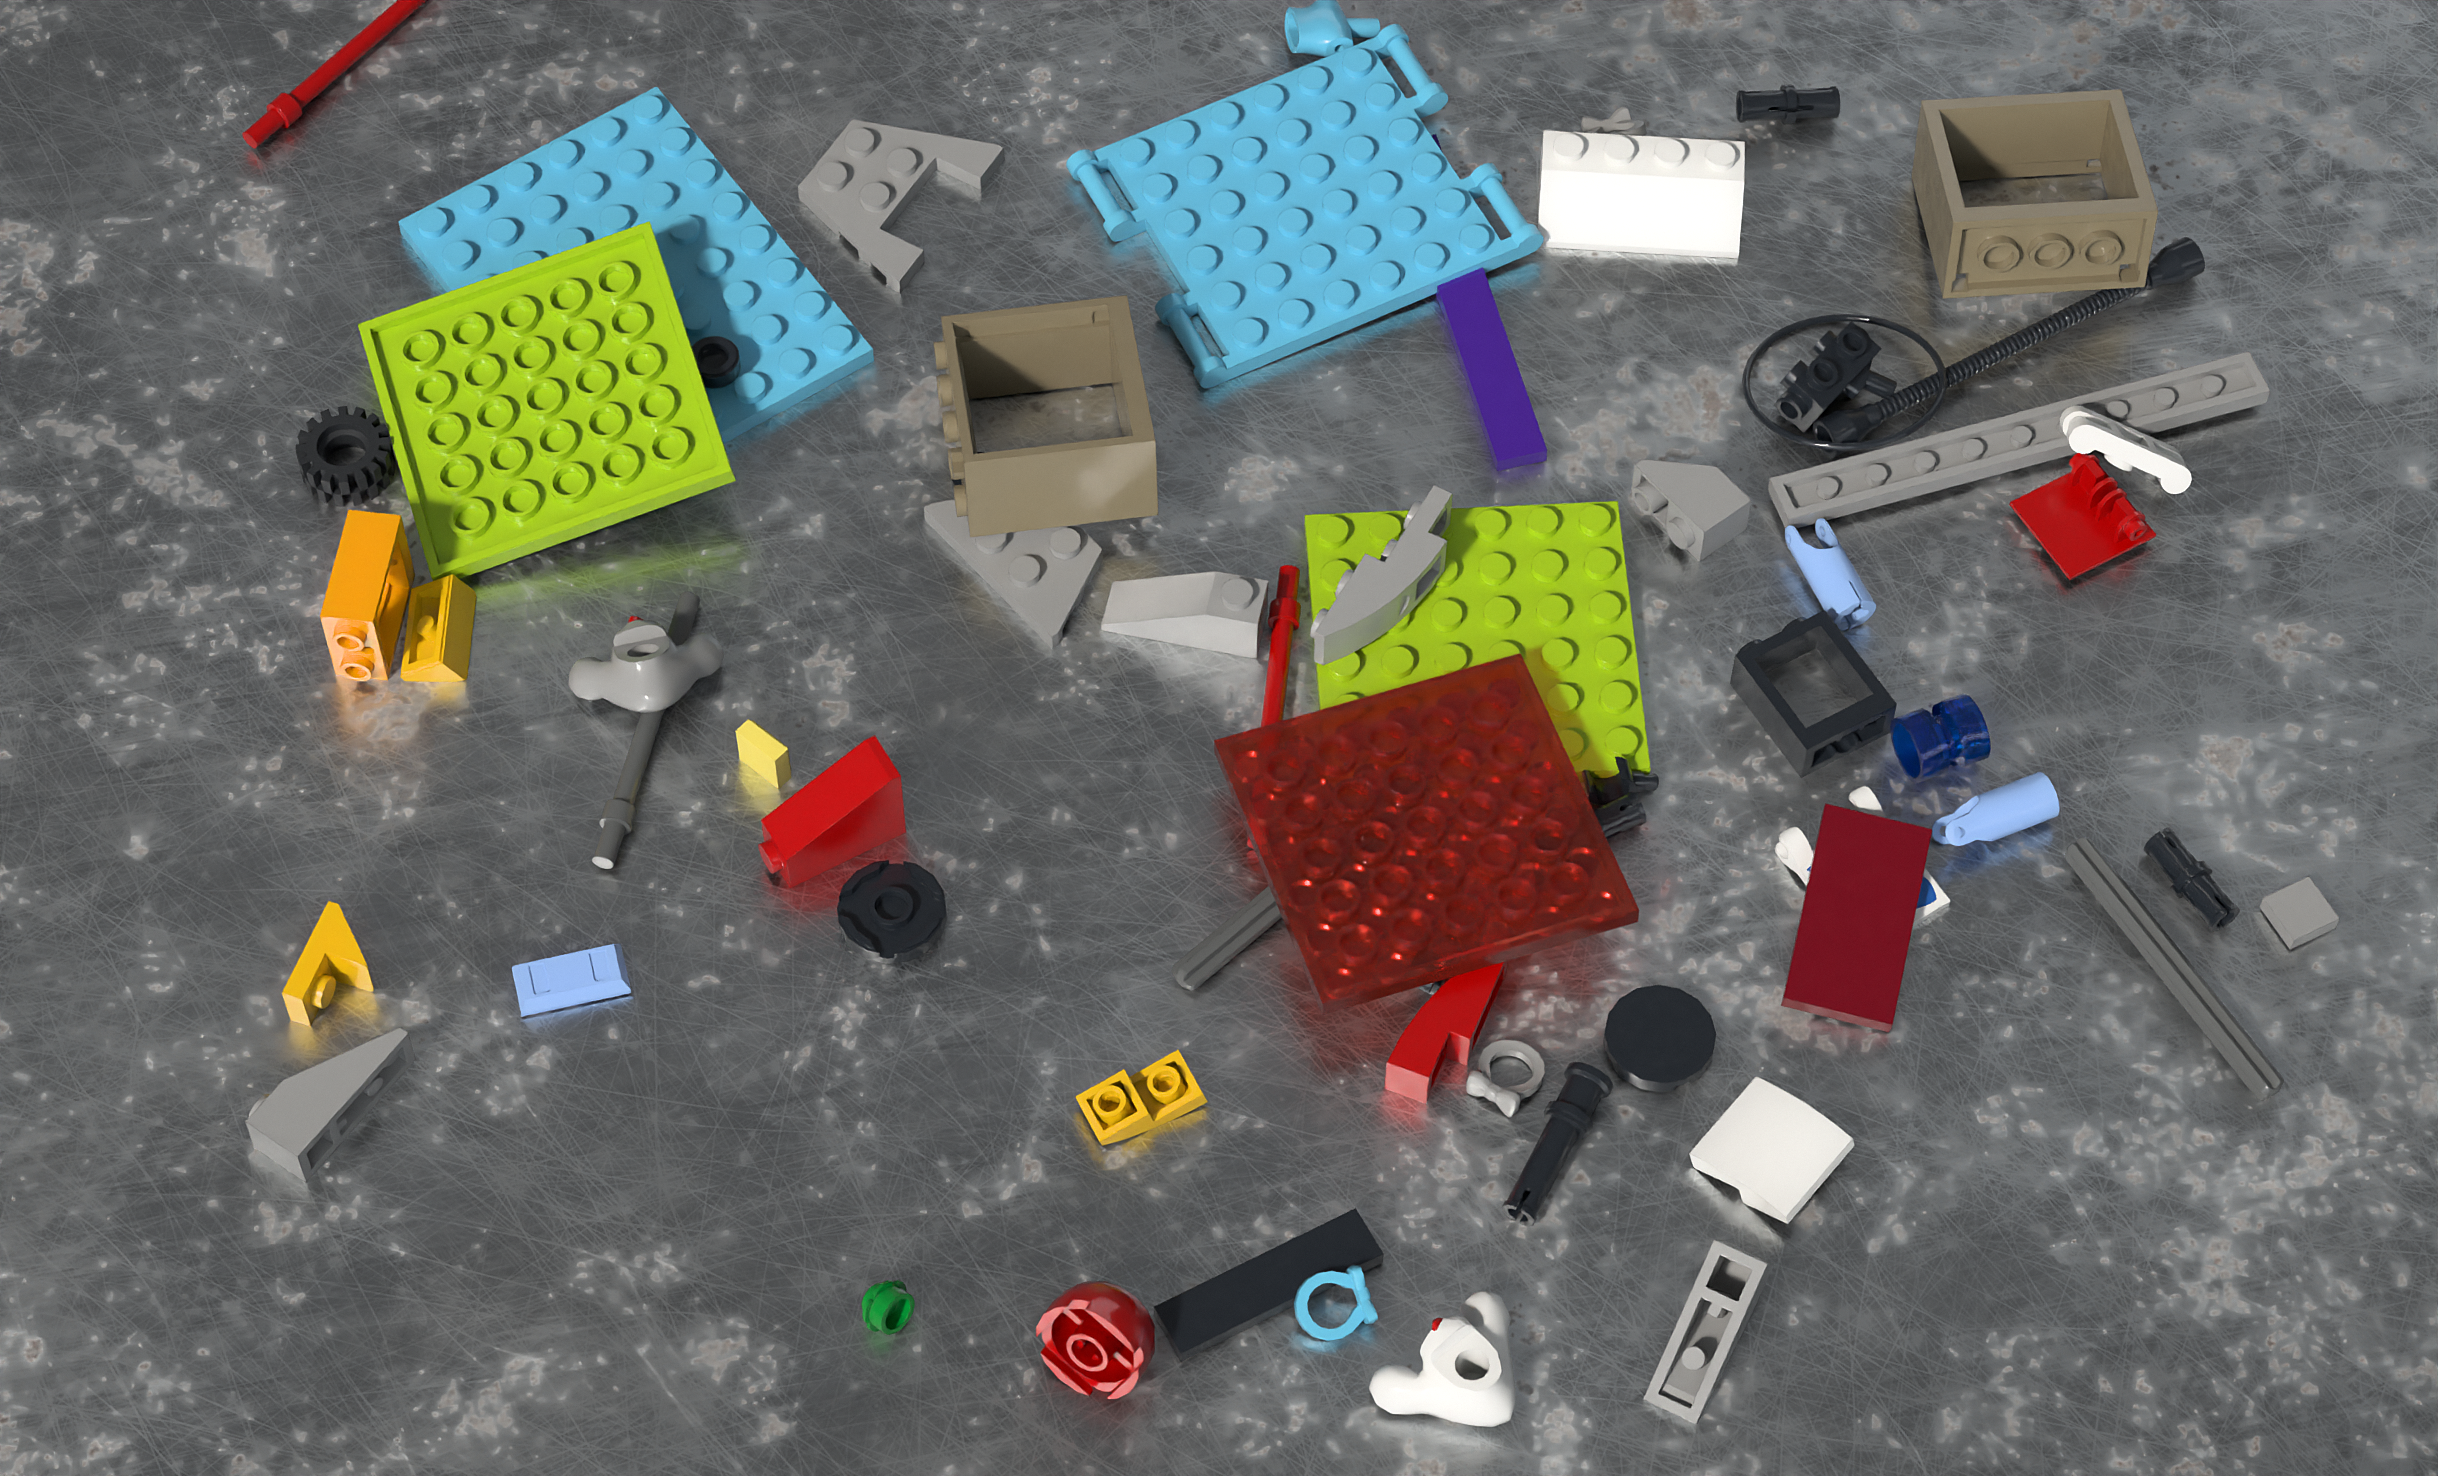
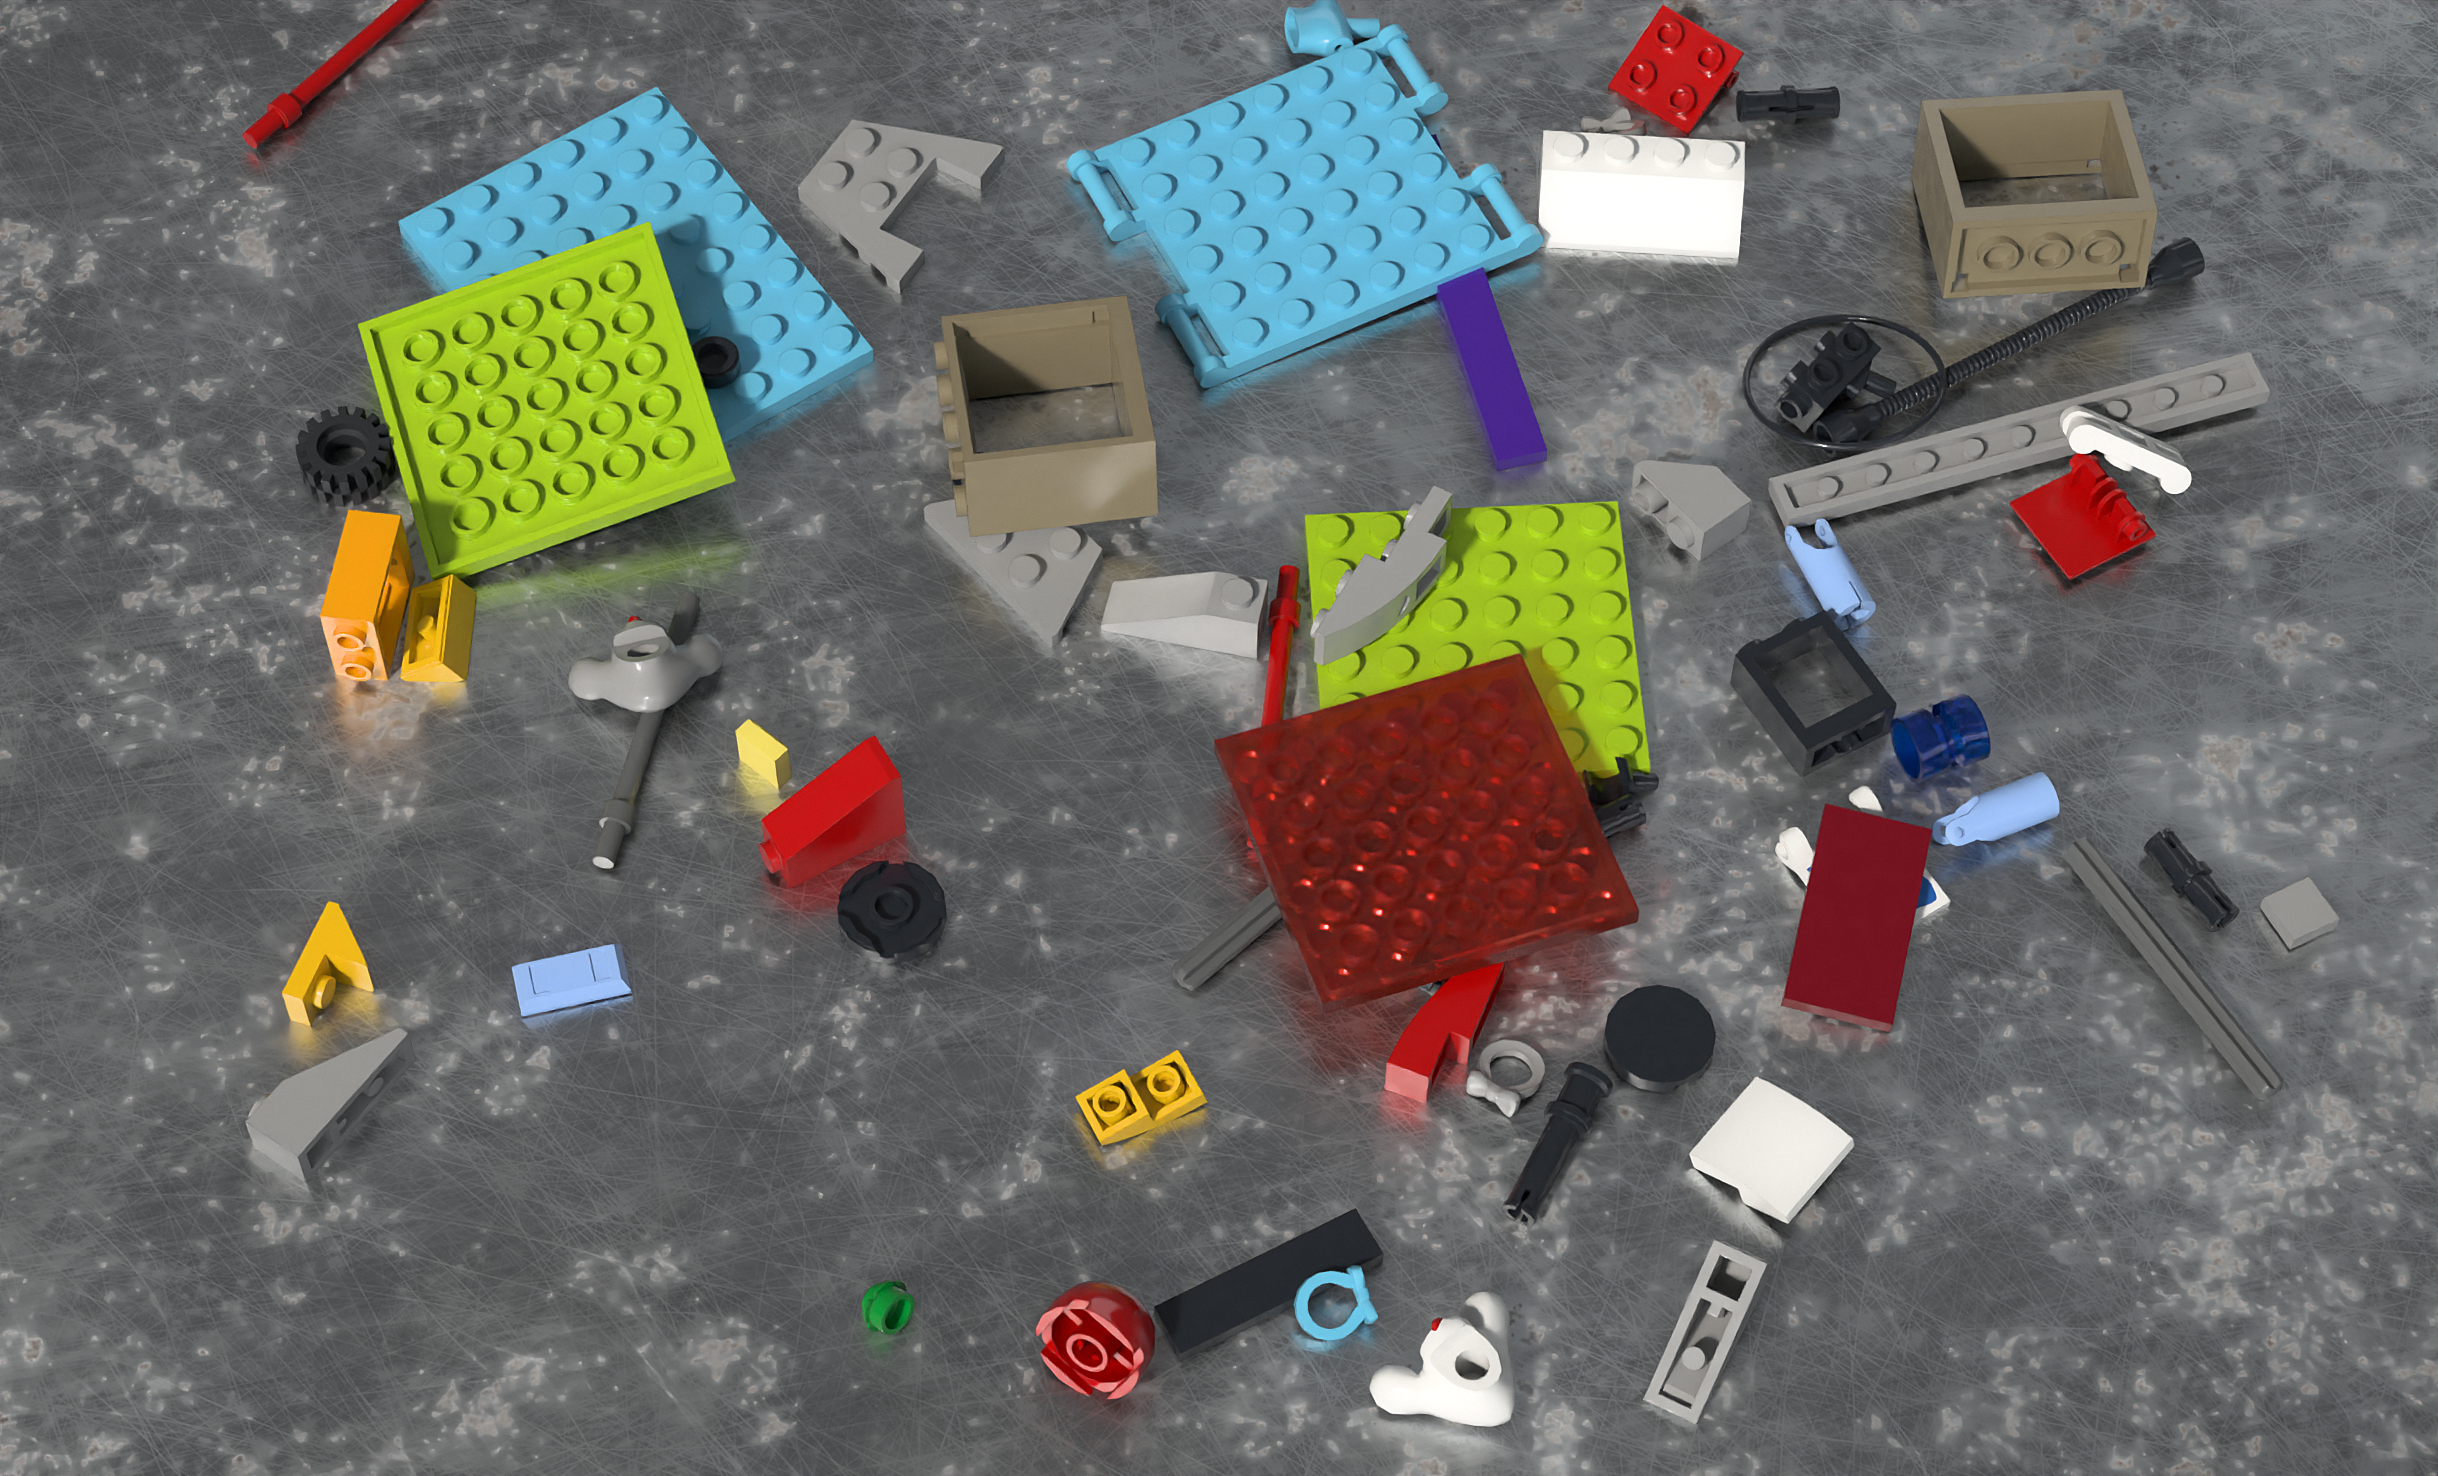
(1676, 70): none -> red hinge

